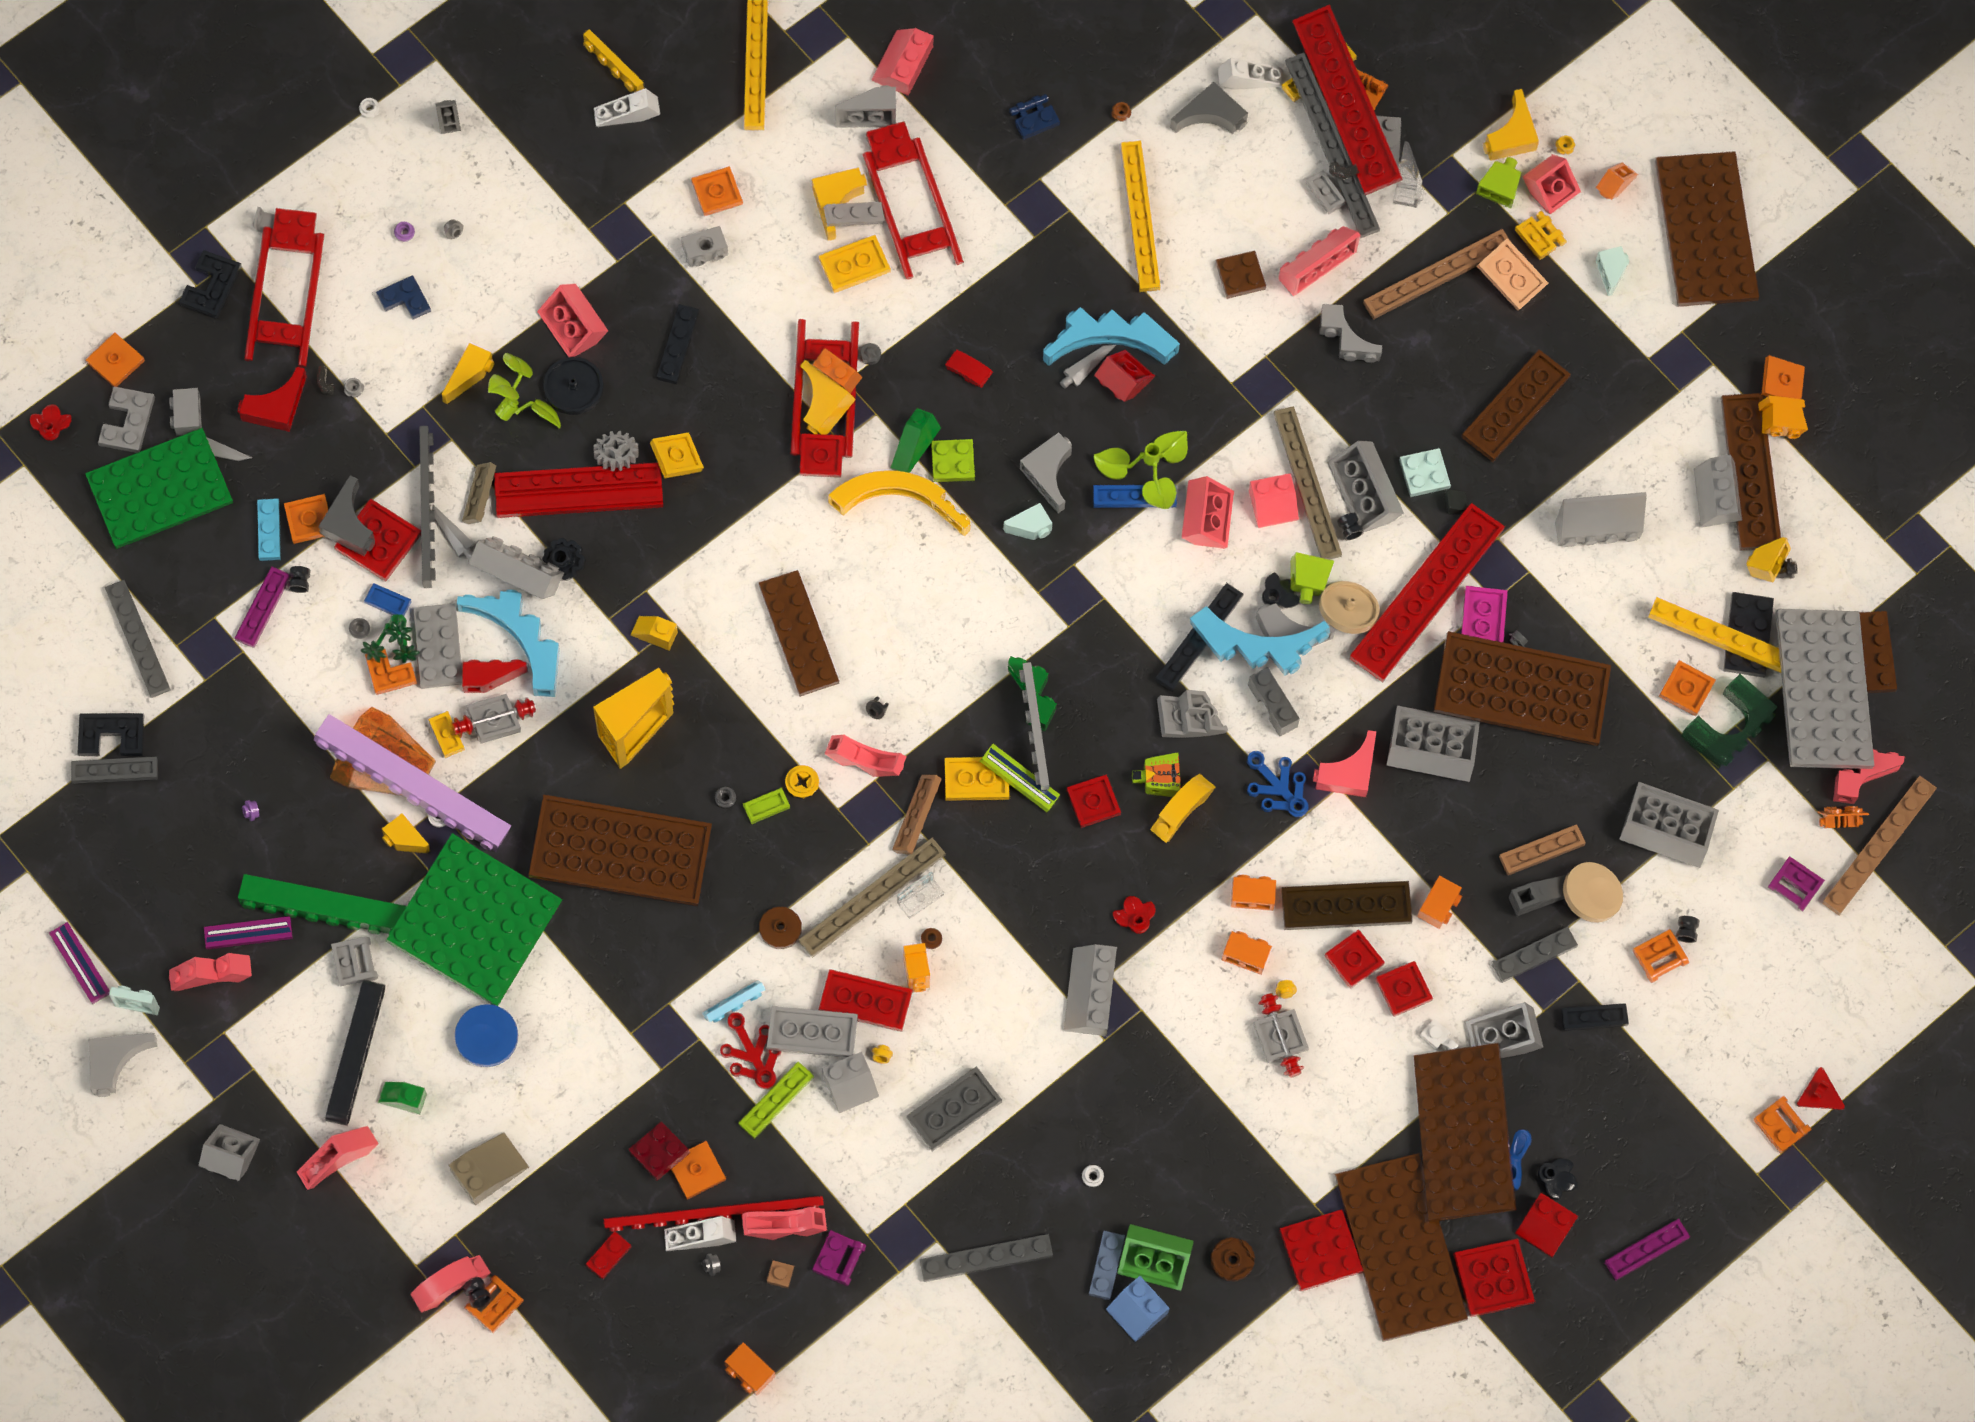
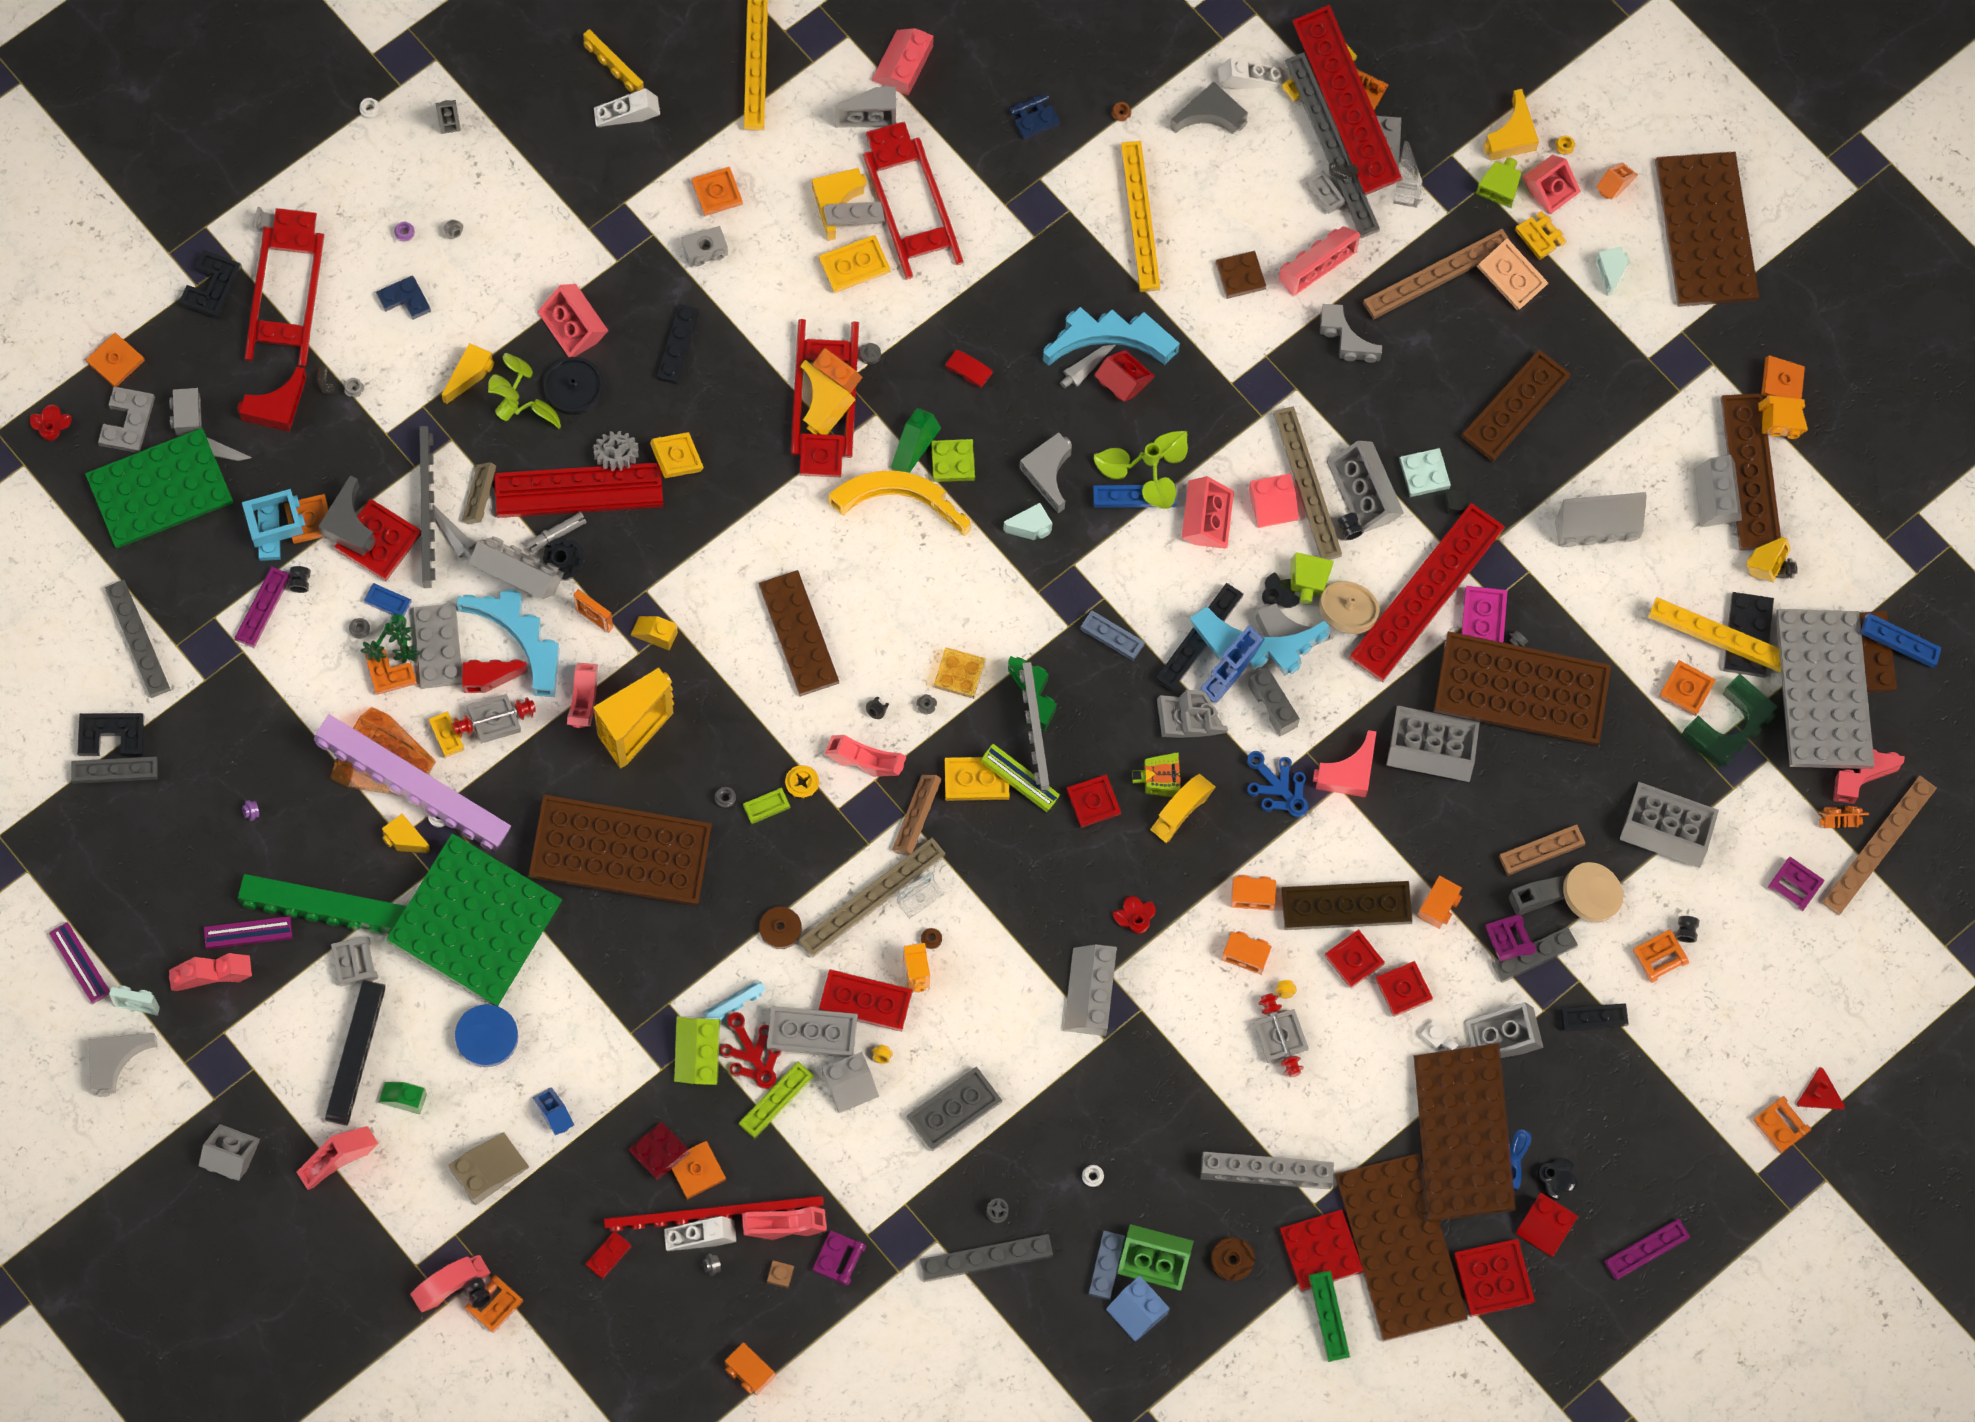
(279, 533): none -> medium azure window
(547, 536): none -> light grey pin
(553, 1111): none -> blue slope
(583, 695): none -> coral arch
(593, 611): none -> orange plate
(697, 1050): none -> lime slope
(926, 709): none -> dark grey plate
(959, 673): none -> clear yellow plate
(997, 1205): none -> dark grey wheel
(1112, 635): none -> sand blue plate
(1233, 663): none -> blue slope
(1267, 1170): none -> light grey brick
(1329, 1316): none -> green tile
(1504, 941): none -> magenta plate
(1900, 640): none -> blue plate

